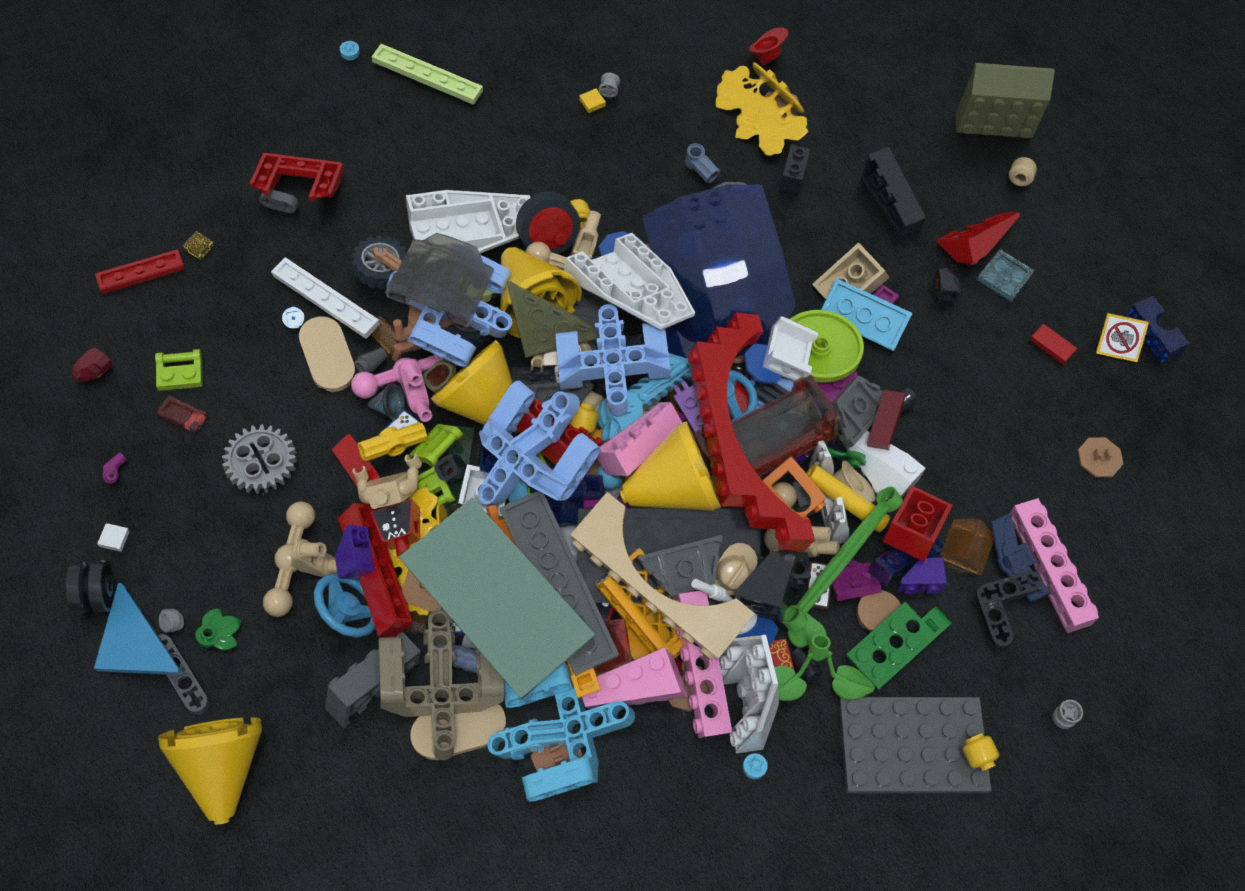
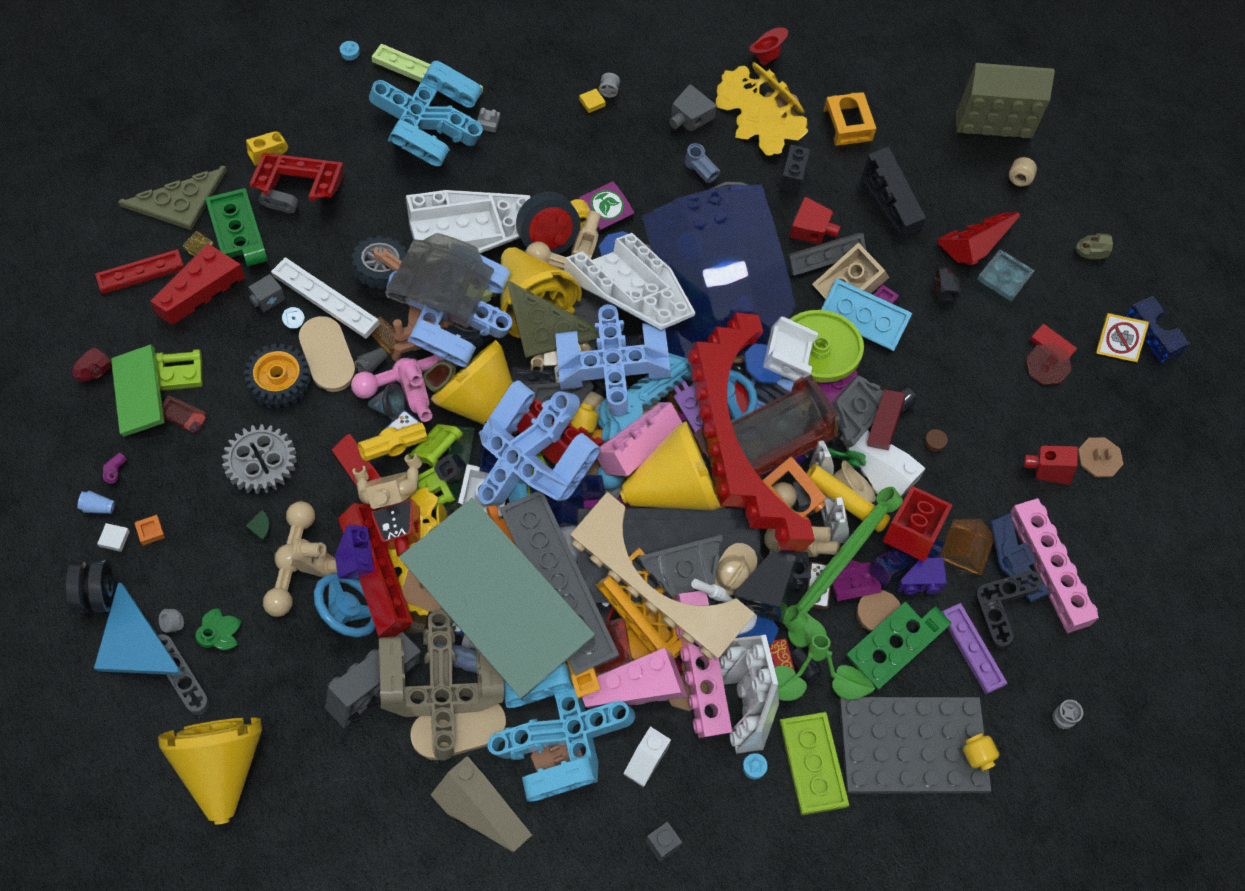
(94, 503): none -> light blue cone
(137, 390): none -> bright green tile
(149, 530): none -> orange tile
(178, 201): none -> olive tile
(196, 284): none -> red wedge
(243, 216): none -> green hinge
(259, 526): none -> dark green tile
(266, 293): none -> dark grey brick
(267, 143): none -> yellow leg
(277, 390): none -> wheel
(407, 130): none -> medium azure piece
(474, 801): none -> dark tan wedge
(489, 119): none -> light grey tile
(609, 203): none -> slope
(647, 756): none -> white slope
(663, 842): none -> dark grey brick
(692, 109): none -> dark grey torso
(813, 223): none -> red torso
(813, 763): none -> lime tile
(823, 254): none -> dark grey plate
(854, 133): none -> light orange panel
(936, 440): none -> reddish brown tile
(974, 650): none -> medium lavender tile
(1048, 364): none -> clear red piece
(1054, 463): none -> red torso
(1095, 246): none -> olive rock

